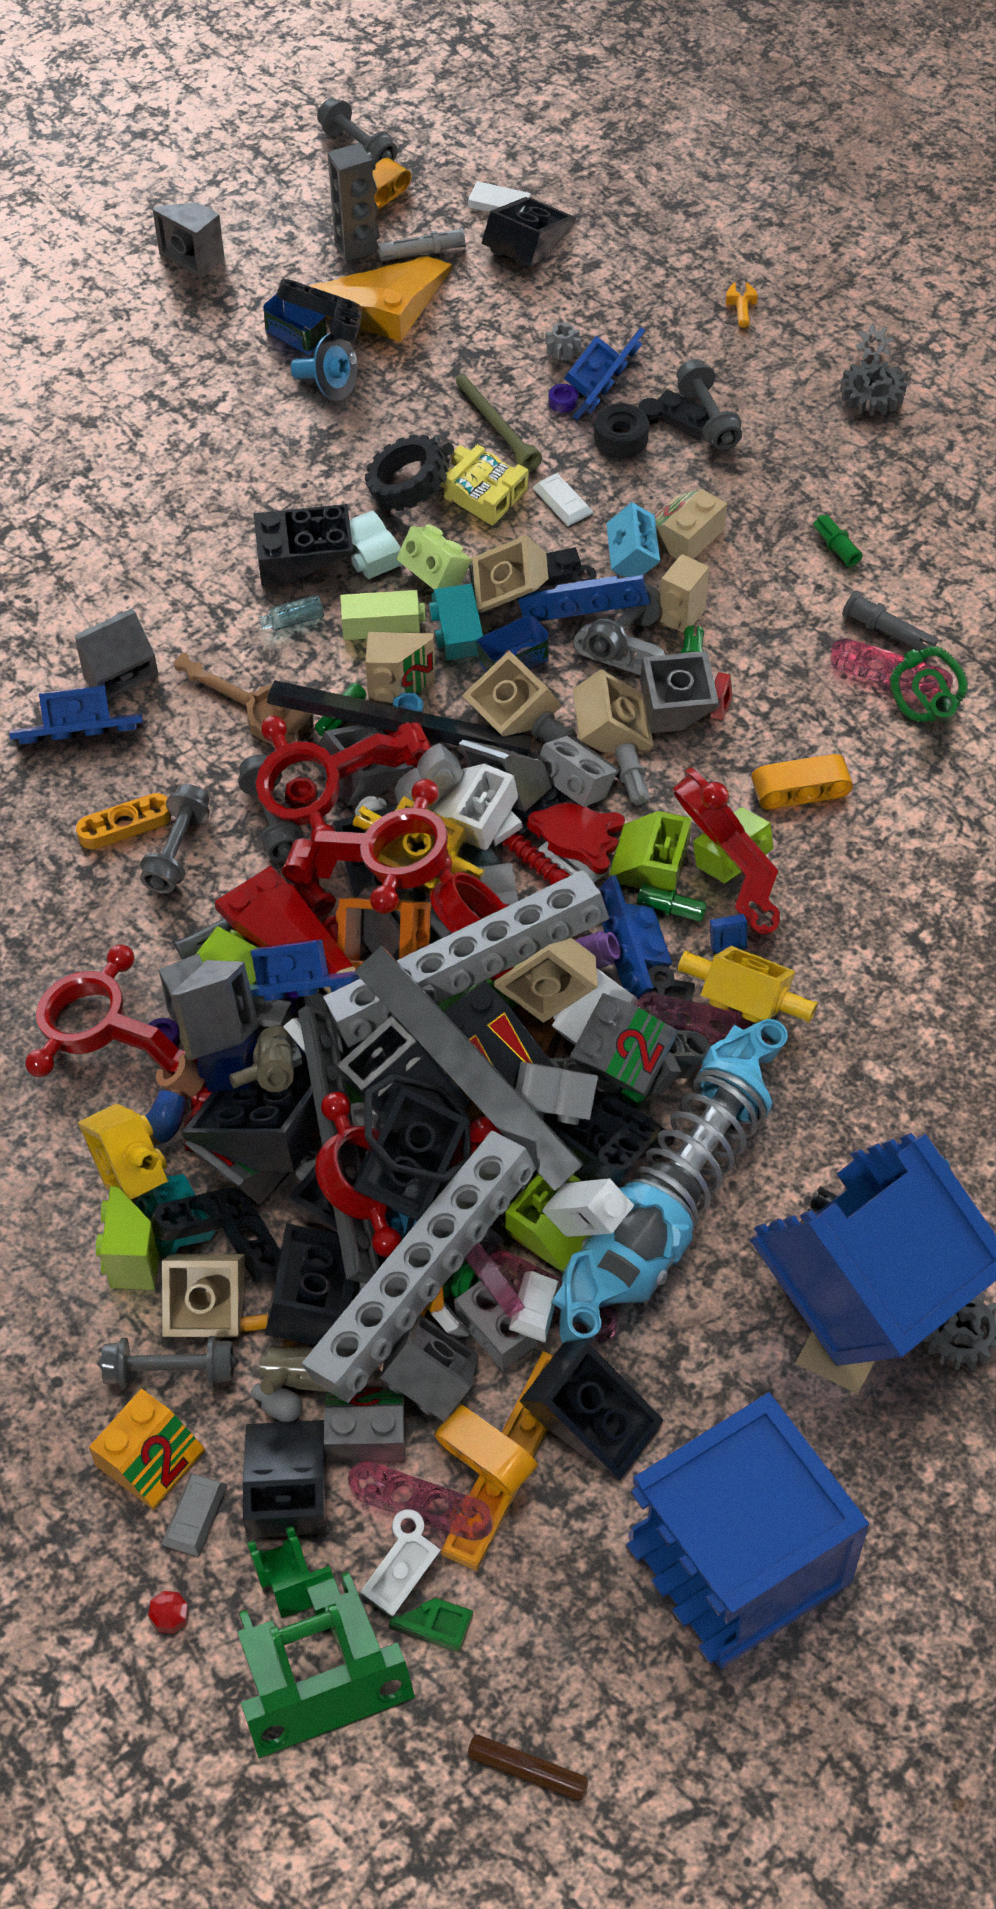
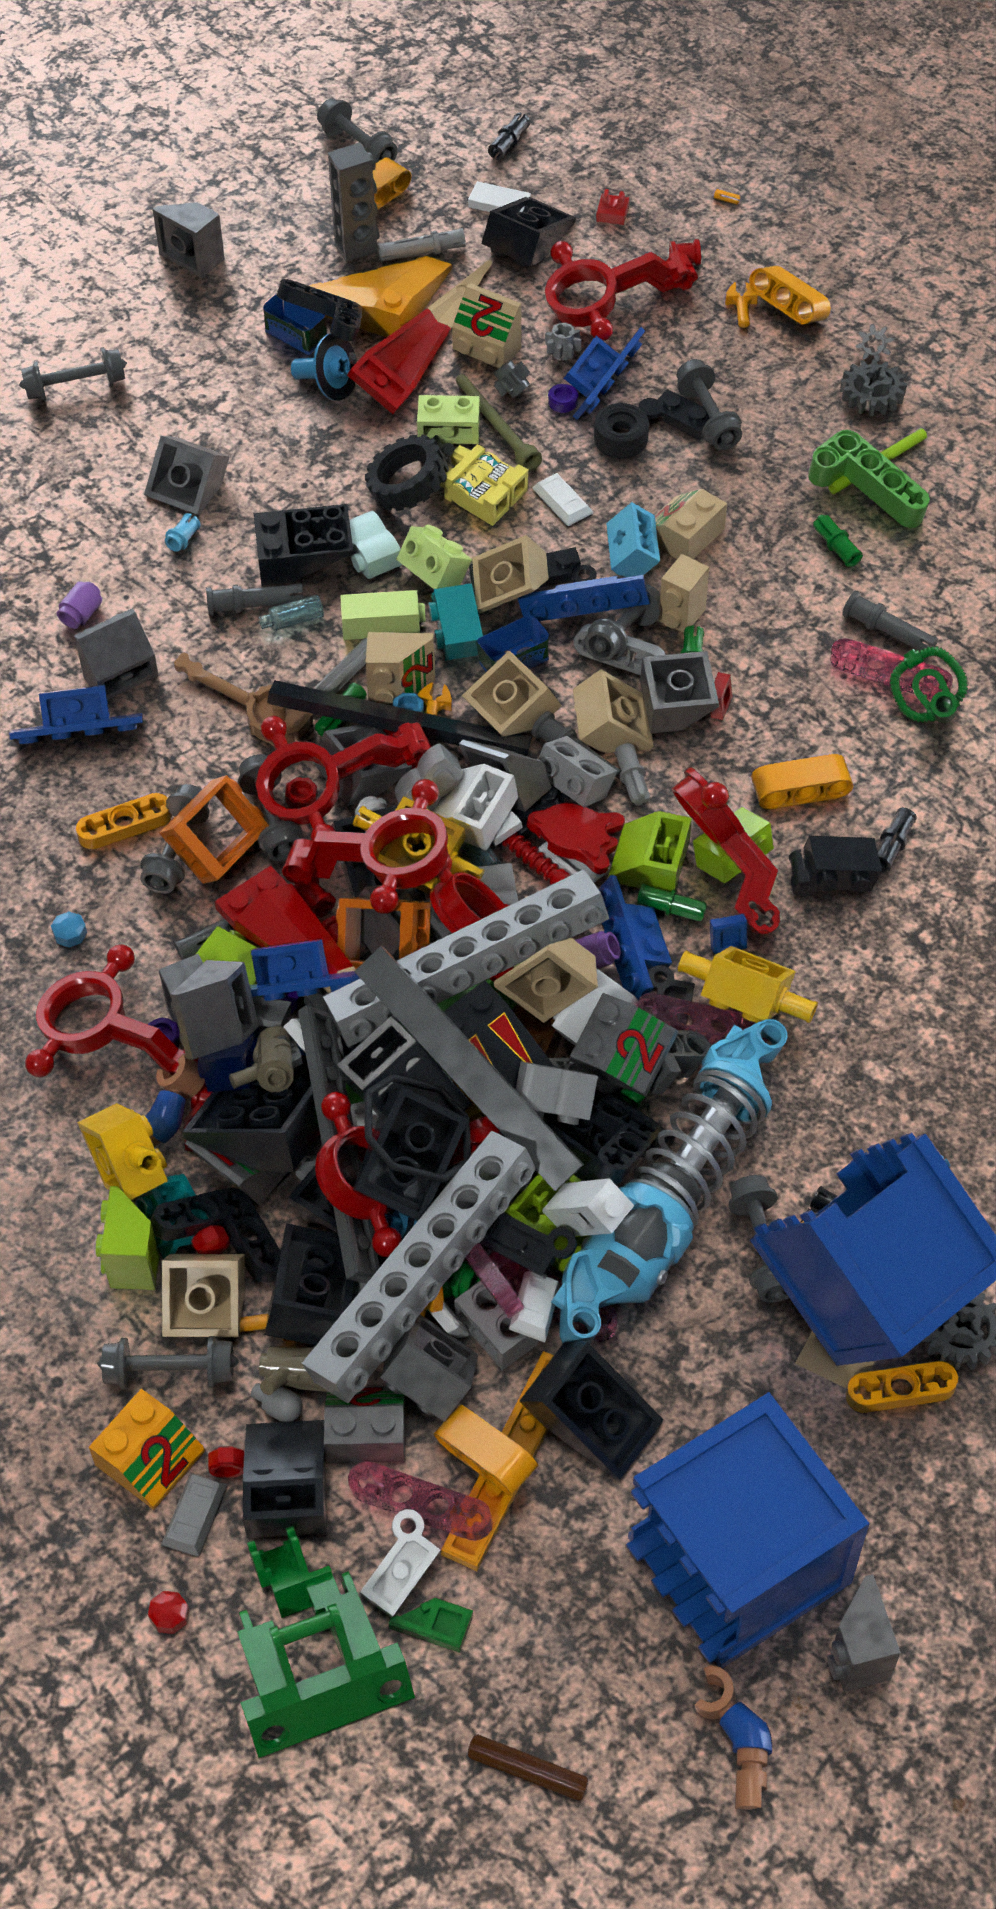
(69, 929): none -> dark azure tile
(79, 604): none -> medium lavender brick
(111, 366): none -> dark grey piece
(178, 537): none -> medium azure pin
(185, 474): none -> flat silver slope
(192, 850): none -> orange window
(211, 1240): none -> red tile
(226, 1462): none -> red tile
(237, 599): none -> dark grey pin
(344, 670): none -> light grey axle
(399, 361): none -> red plate
(441, 702): none -> light orange bar
(450, 417): none -> yellowish green brick
(487, 326): none -> tan slope
(508, 136): none -> black pin
(511, 378): none -> dark grey gear
(527, 1245): none -> black hinge
(612, 208): none -> red tile
(650, 268): none -> red piece
(692, 250): none -> red bush
(718, 195): none -> light orange piece
(748, 1735): none -> nougat piece
(752, 1197): none -> dark grey piece
(801, 296): none -> light orange beam
(835, 865): none -> black hinge
(865, 1642): none -> flat silver slope
(872, 473): none -> bright green beam
(890, 453): none -> lime piece
(892, 1400): none -> light orange beam
(902, 825): none -> black pin

